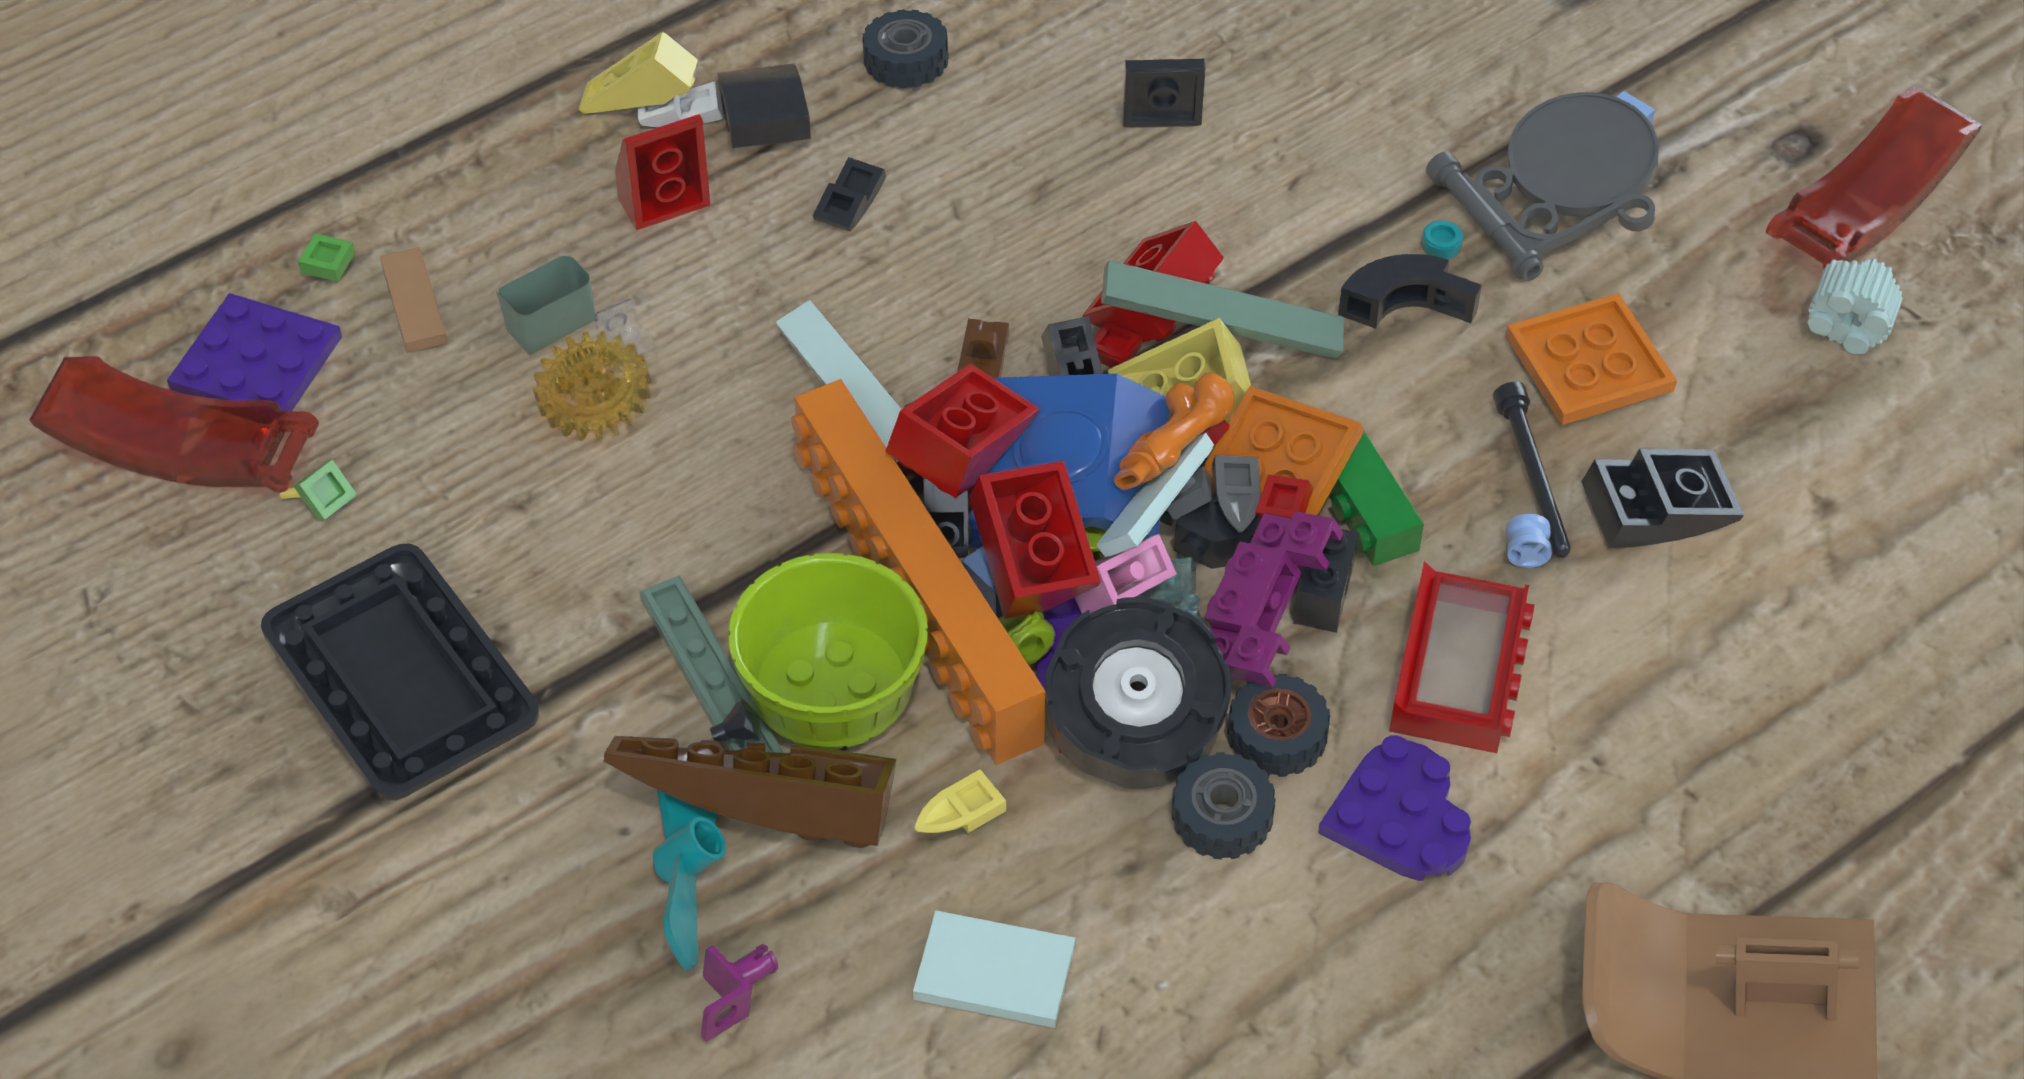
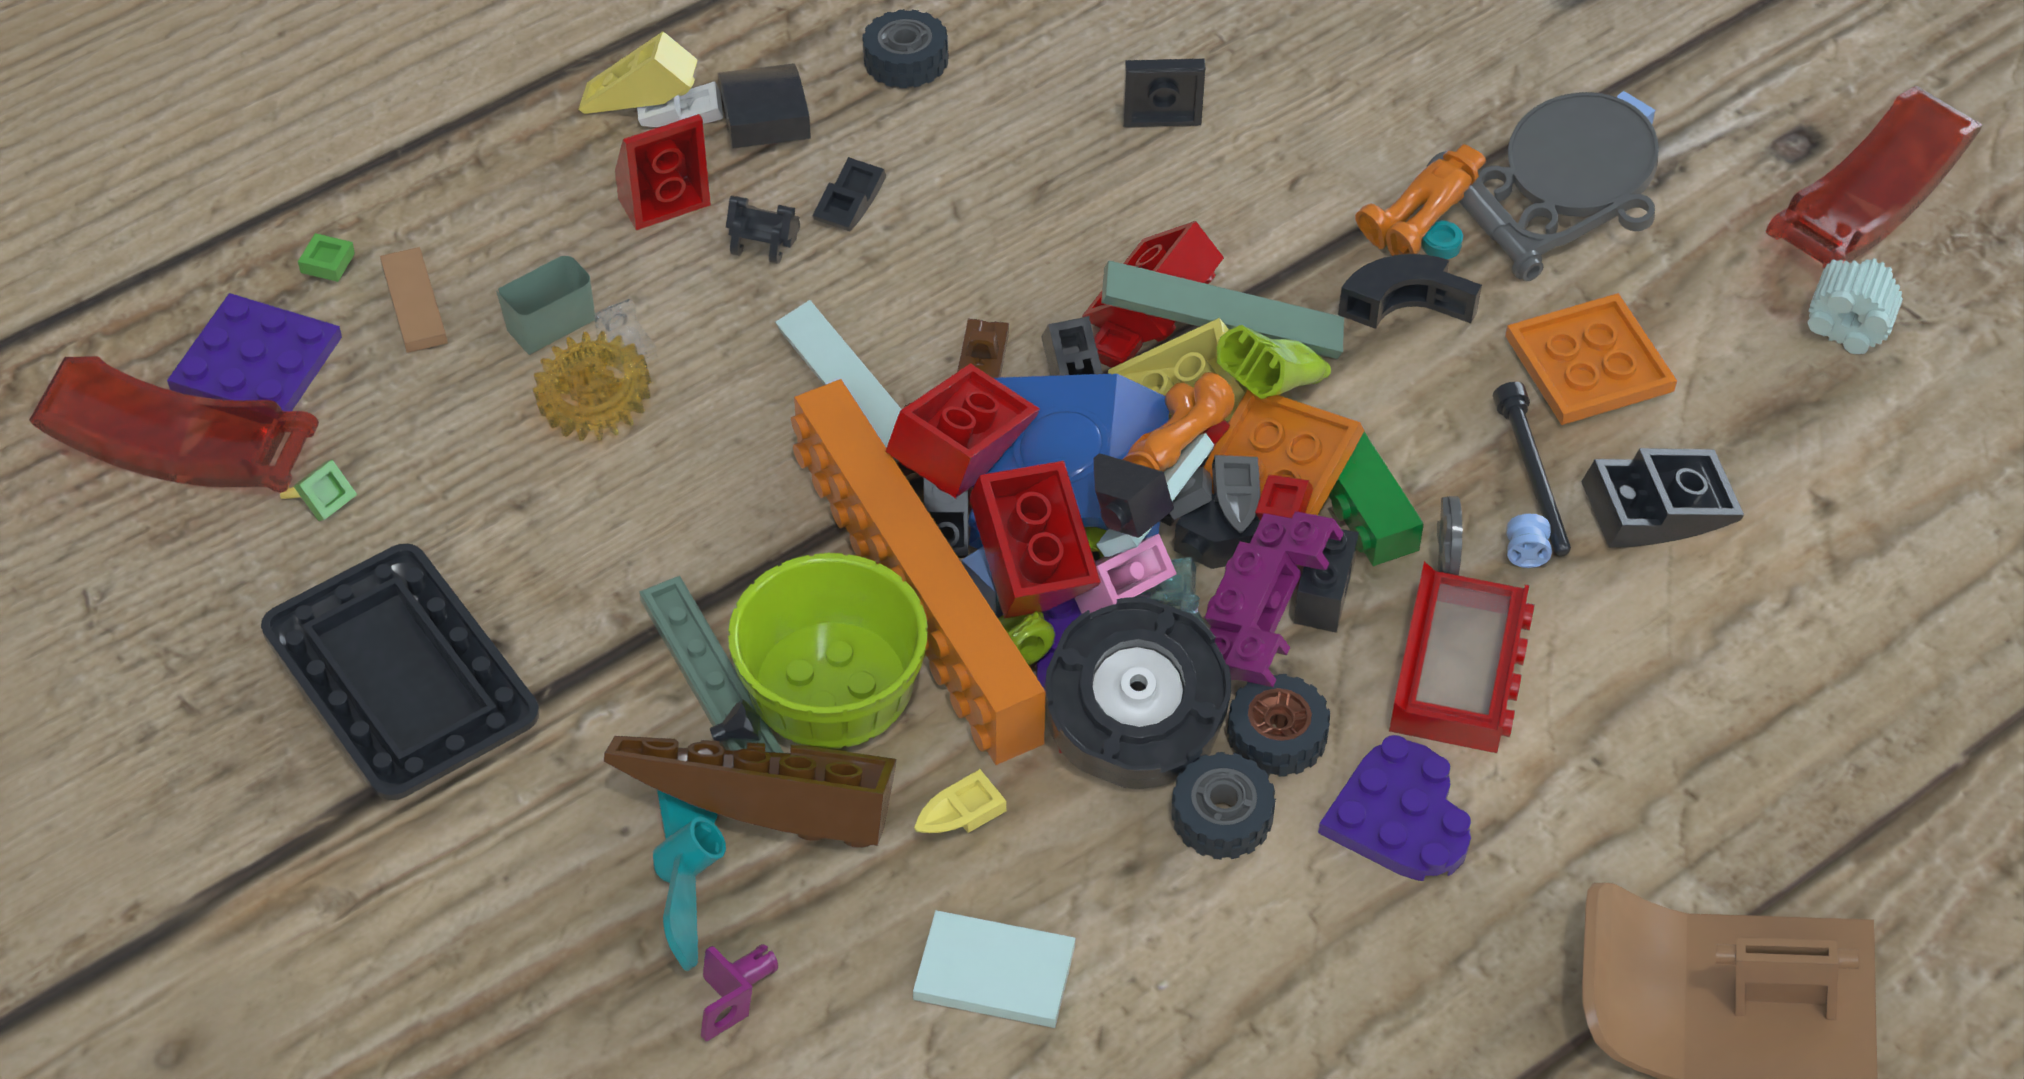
(762, 226): none -> black piece
(1130, 495): none -> black slope
(1268, 364): none -> lime piece
(1436, 187): none -> orange piece
(1450, 535): none -> dark grey wheel

